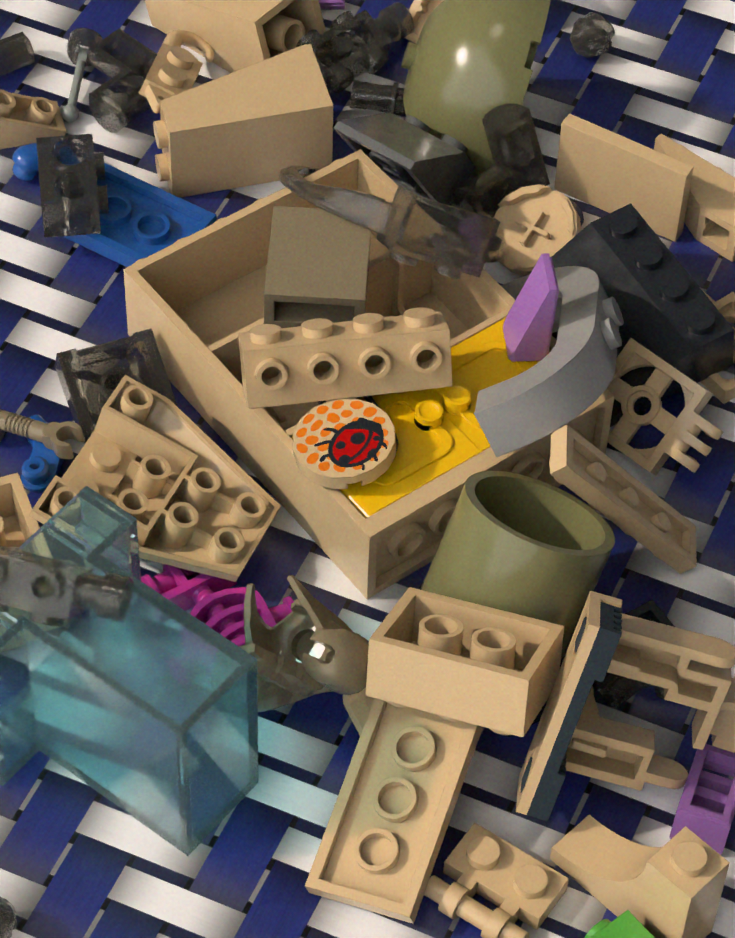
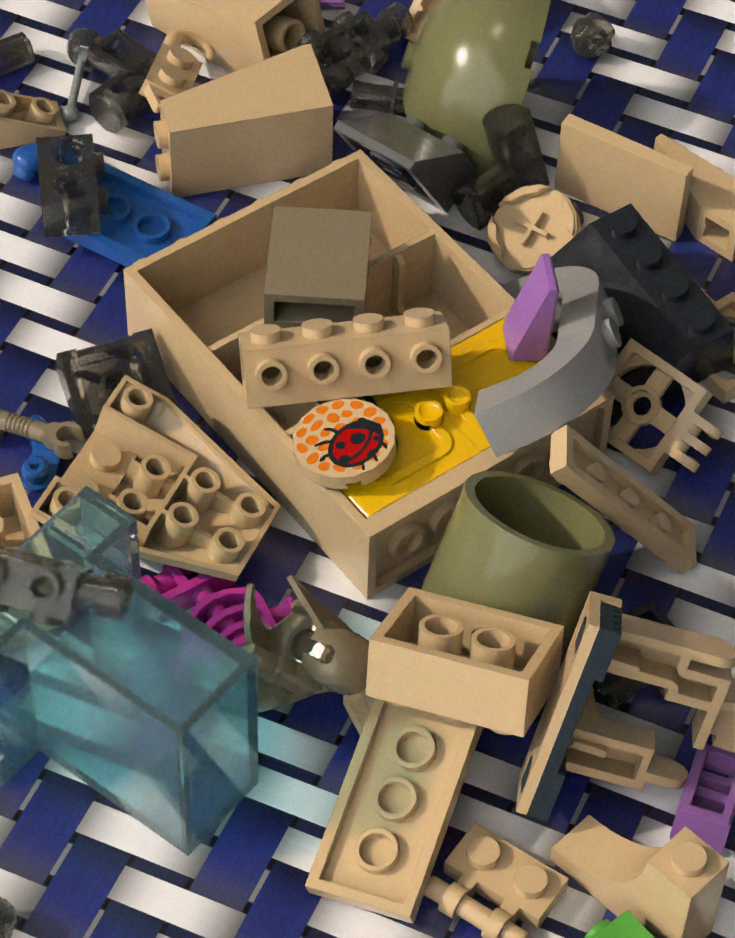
(410, 225): clear smoke brick -> none

